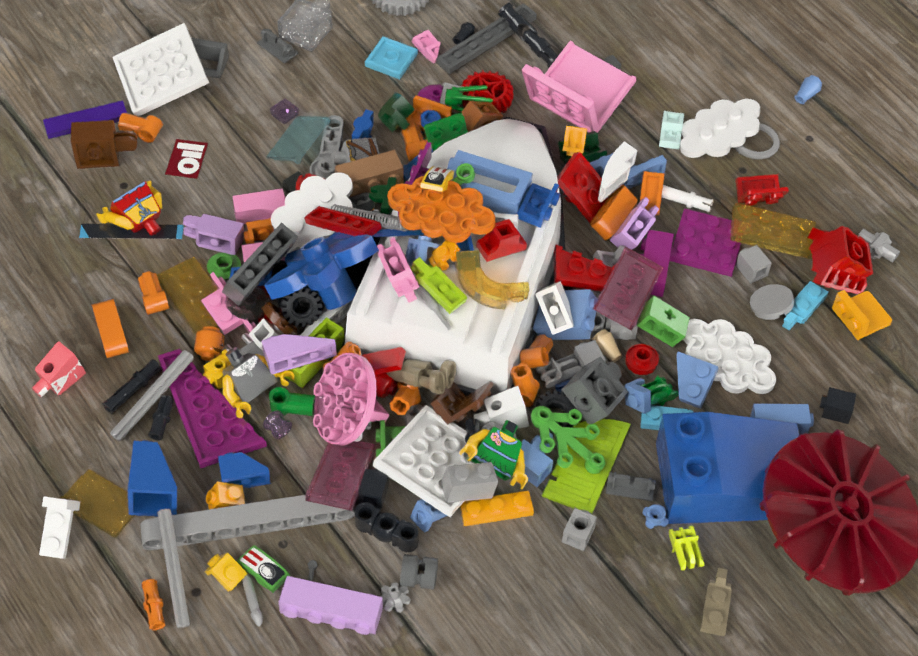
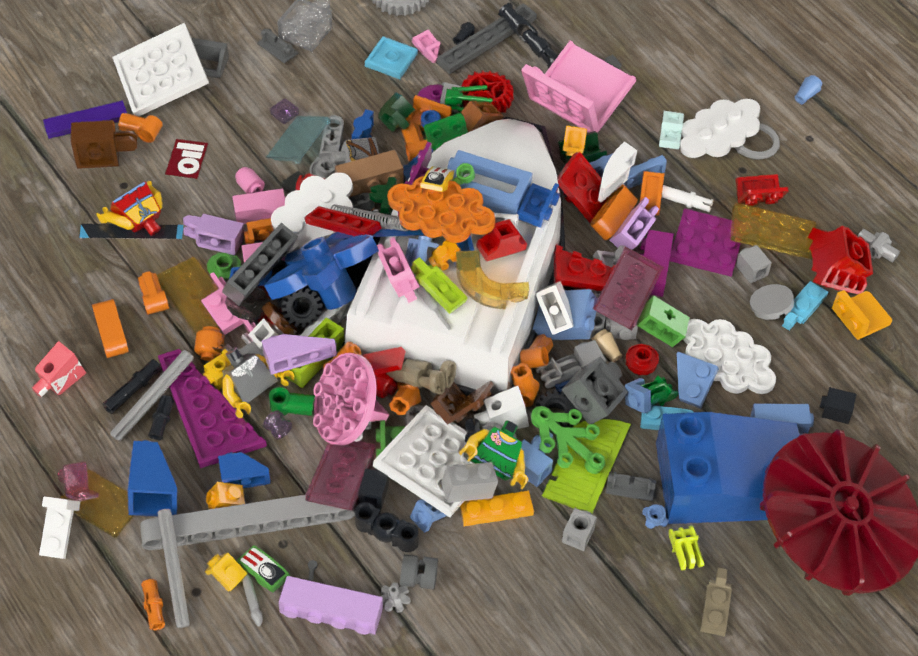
(76, 482): none -> clear pink bracket
(249, 180): none -> bright pink brick

